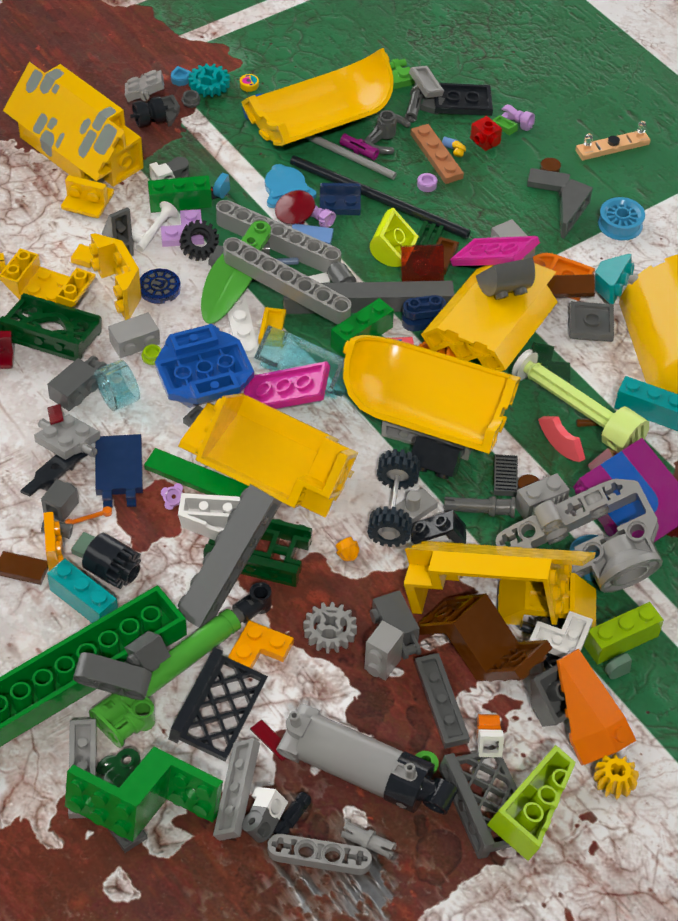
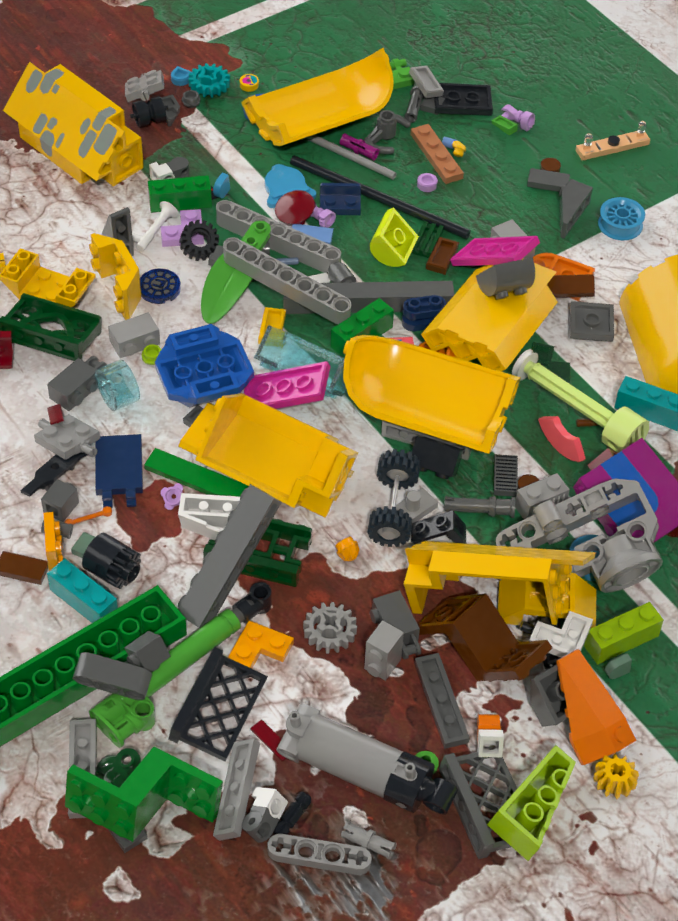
(82, 256): yellow tile -> none
(86, 196): yellow bracket -> none
(242, 327): white plate -> none
(422, 262): clear red tile -> none
(486, 133): red brick -> none
(612, 276): teal slope -> none

